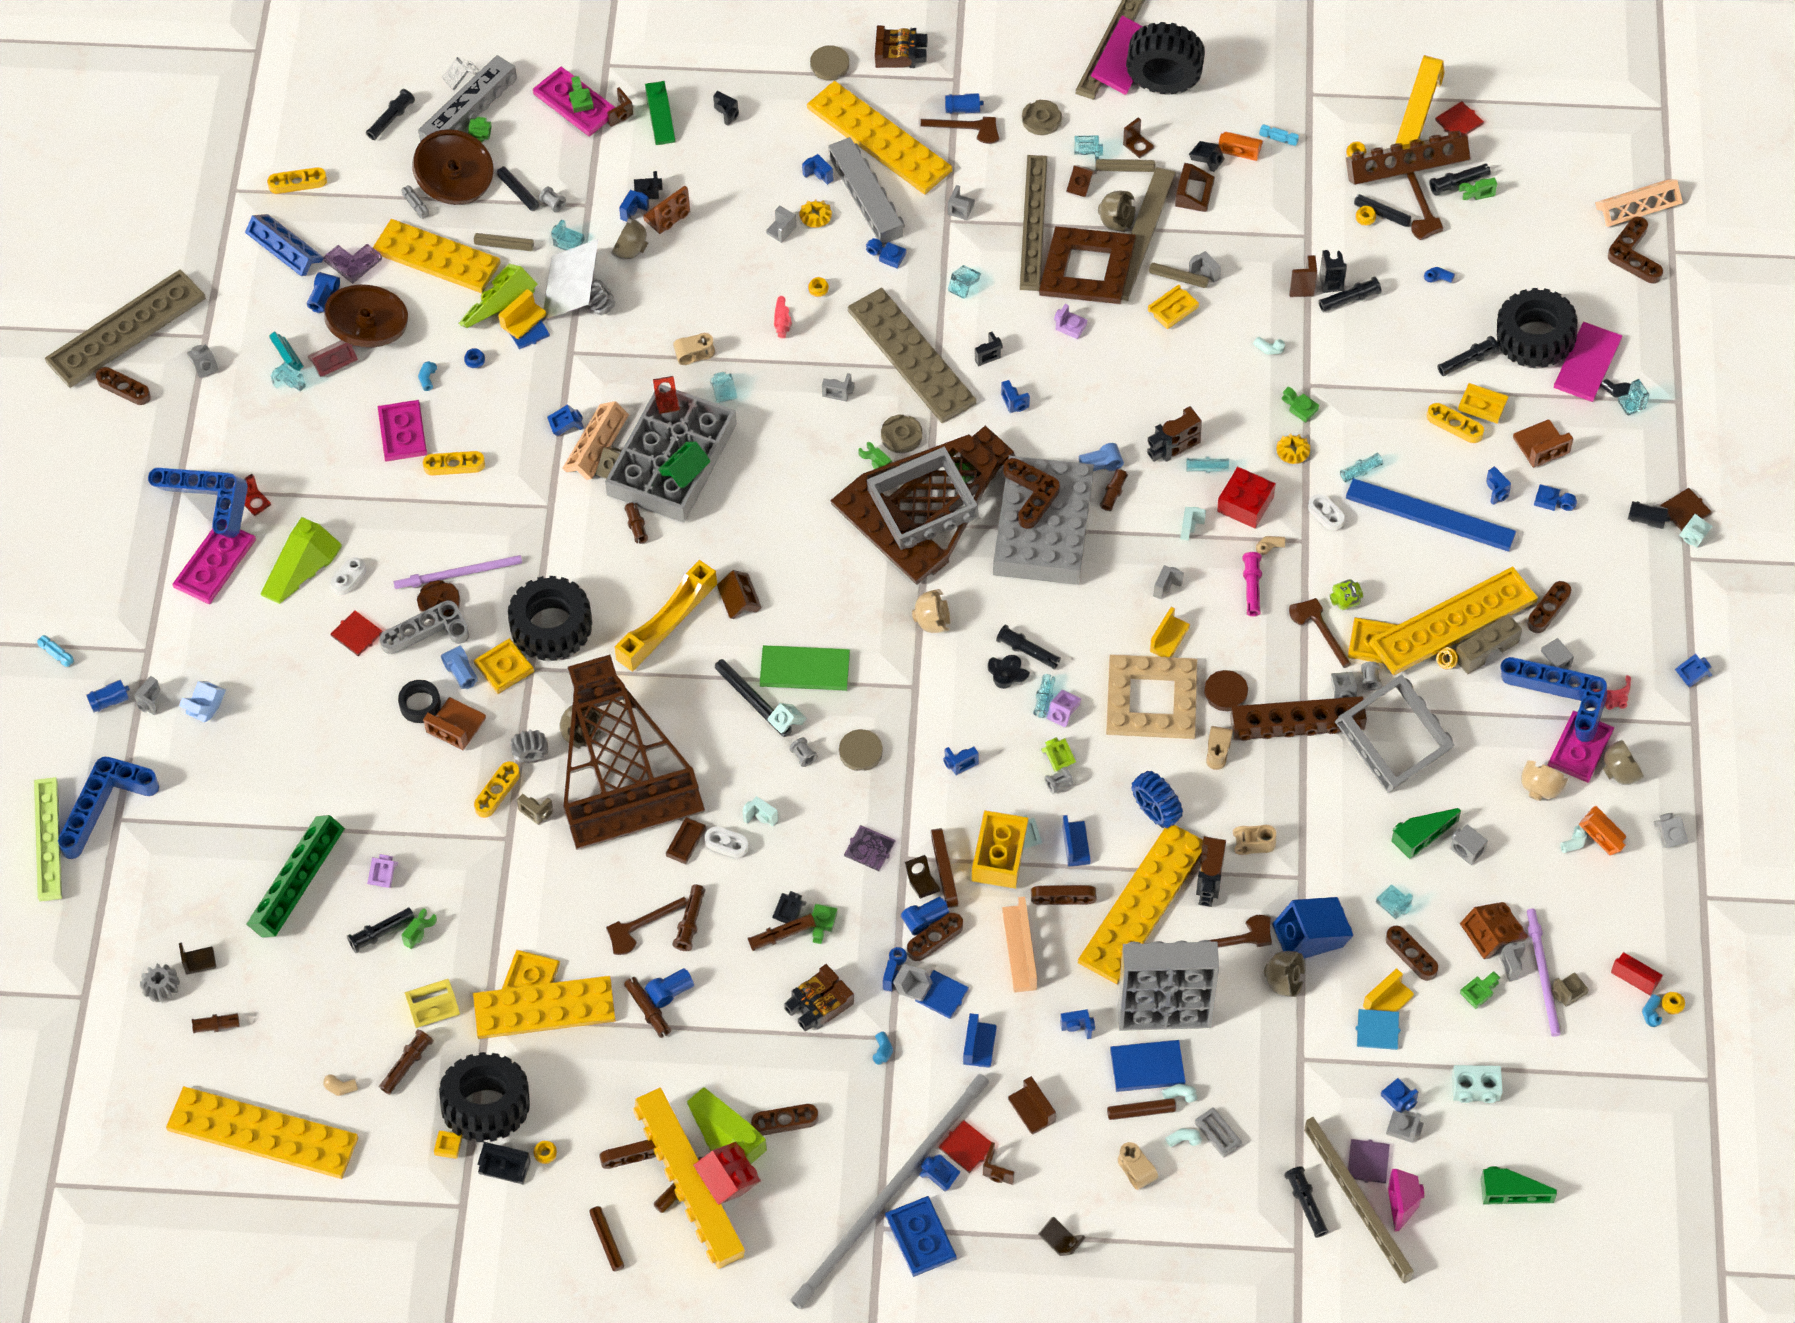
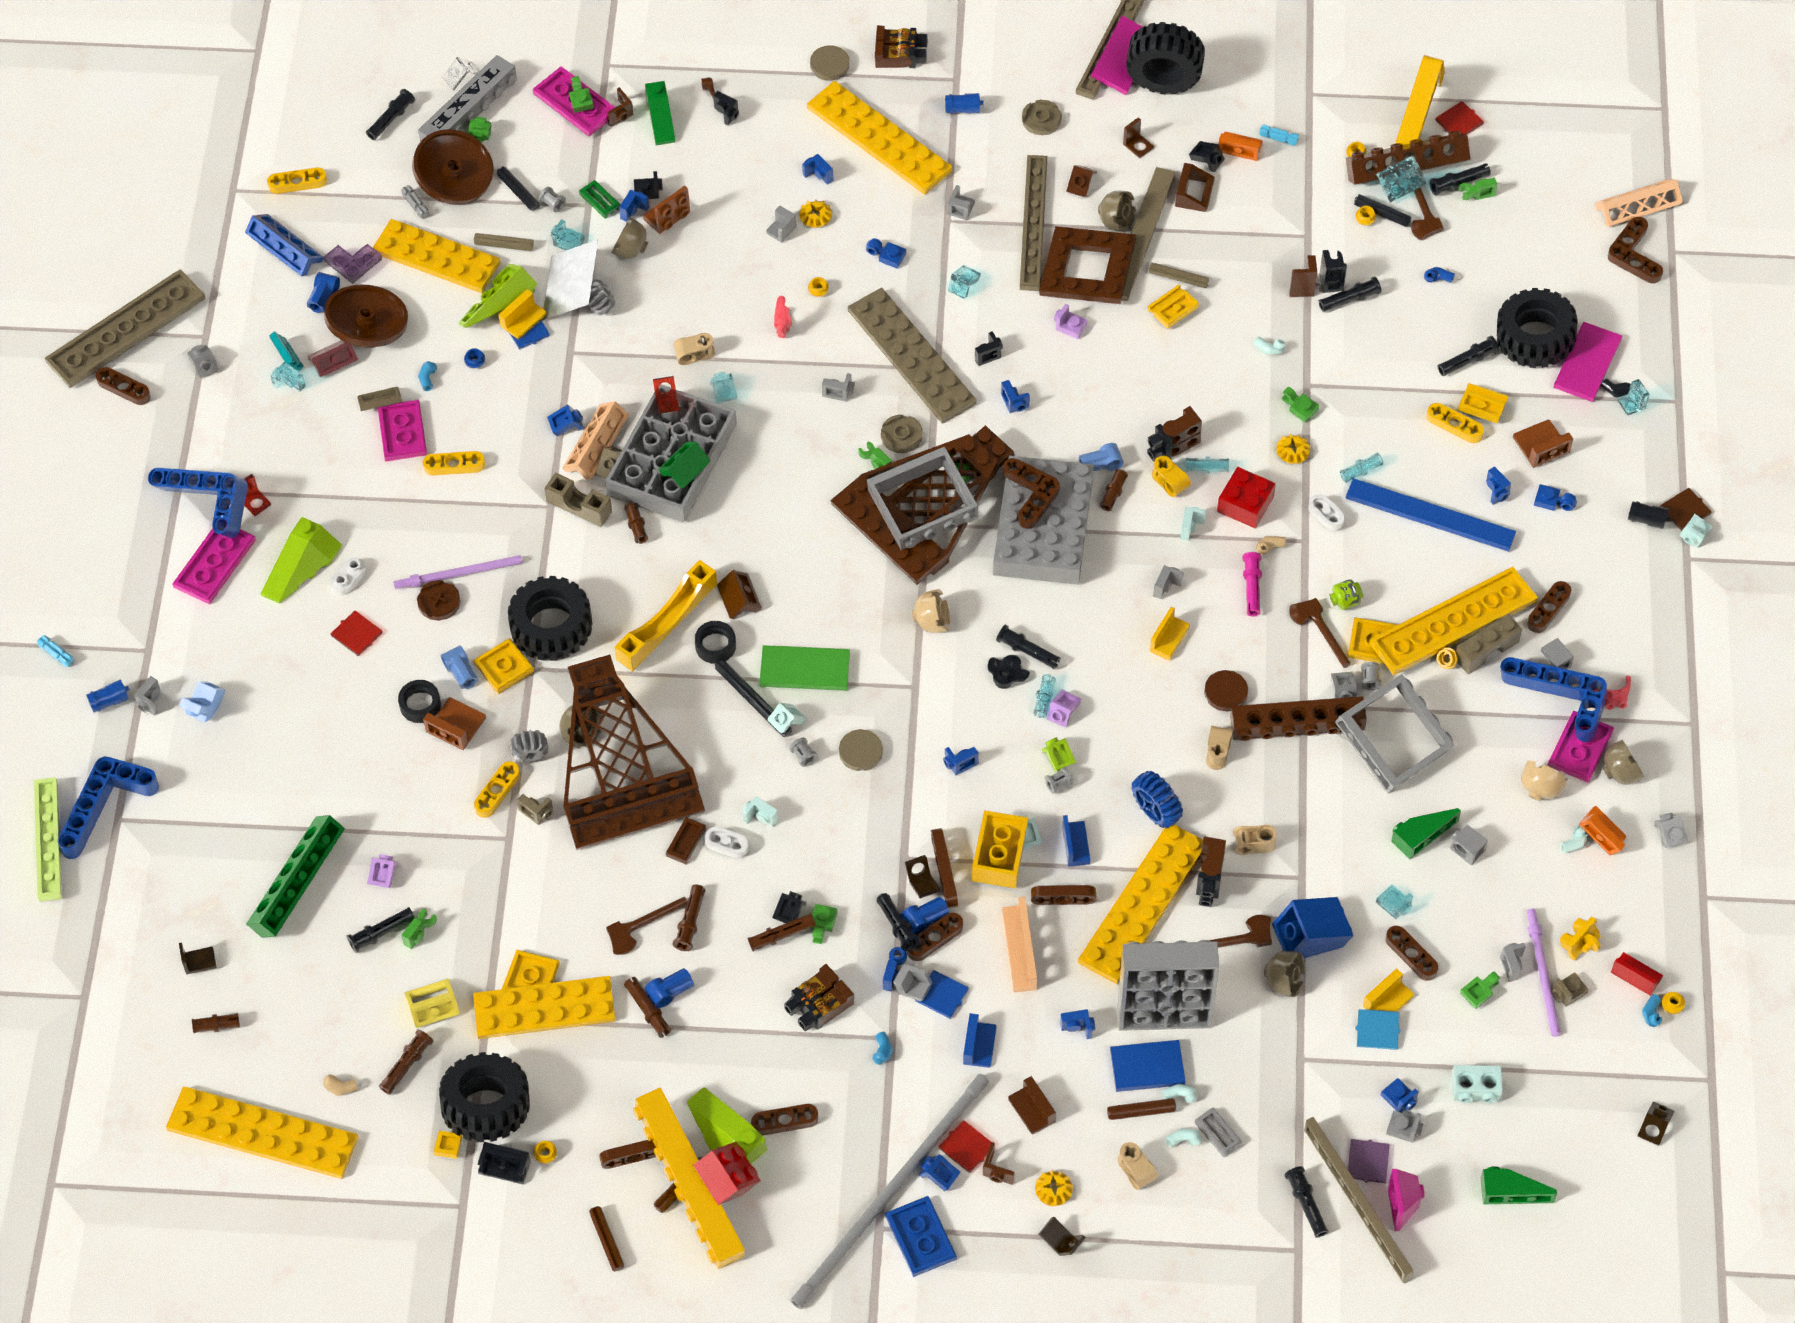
(168, 982): light grey gear -> none
(379, 398): none -> dark tan tile
(422, 631): light grey beam -> none
(563, 494): none -> dark tan arch
(598, 199): none -> green tile
(707, 83): none -> reddish brown hand
(715, 627): none -> black tyre
(866, 191): light grey brick -> none
(869, 848): clear purple piece -> none
(901, 928): none -> black pin
(986, 127): reddish brown piece -> none
(1046, 1194): none -> yellow gear
(1088, 145): clear light blue bracket -> none
(1125, 723): tan plate -> none
(1126, 165): dark tan axle -> none
(1170, 476): none -> yellow piece
(1206, 264): light grey bracket -> none
(1401, 179): none -> clear light blue brick
(1492, 927): dark orange bracket -> none
(1584, 939): none -> yellow hips
(1660, 1117): none -> dark brown bracket
(1694, 670): blue bracket -> none

